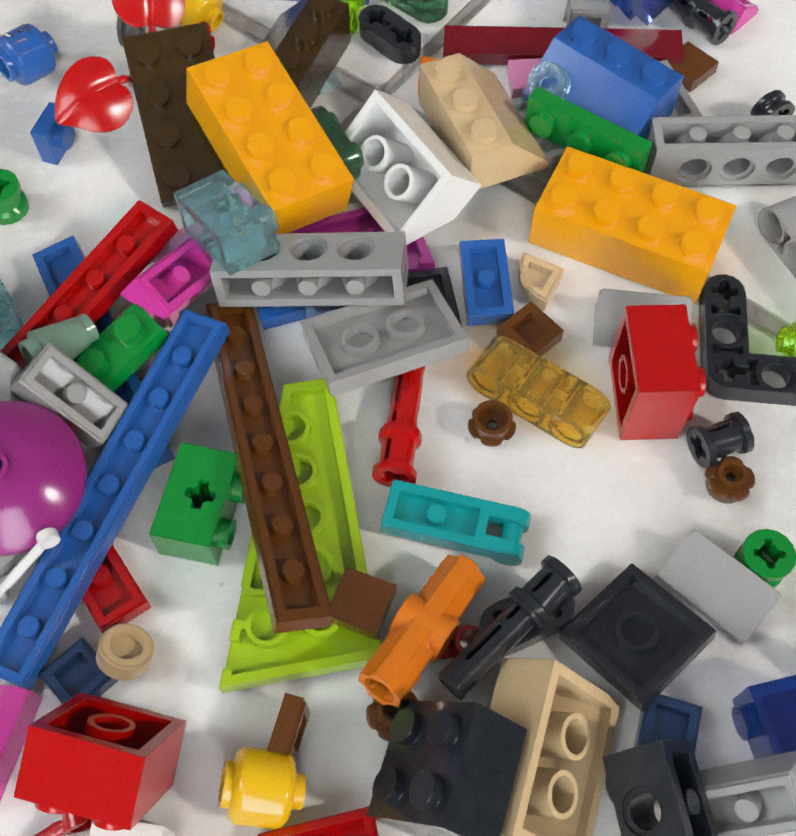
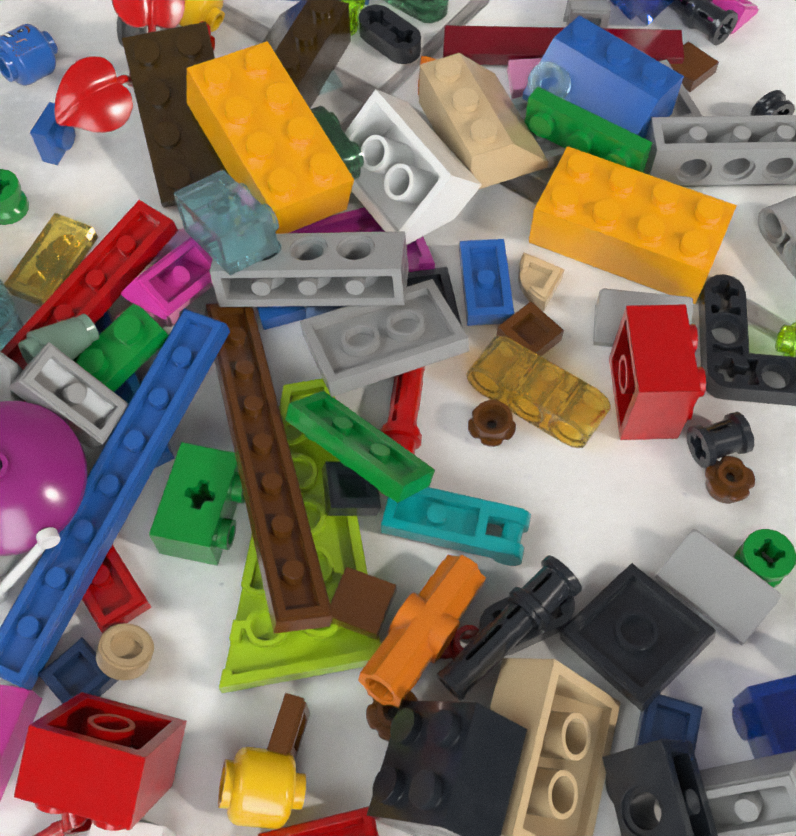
(51, 259): none -> clear yellow plate
(348, 492): none -> black tile
(360, 446): none -> green plate

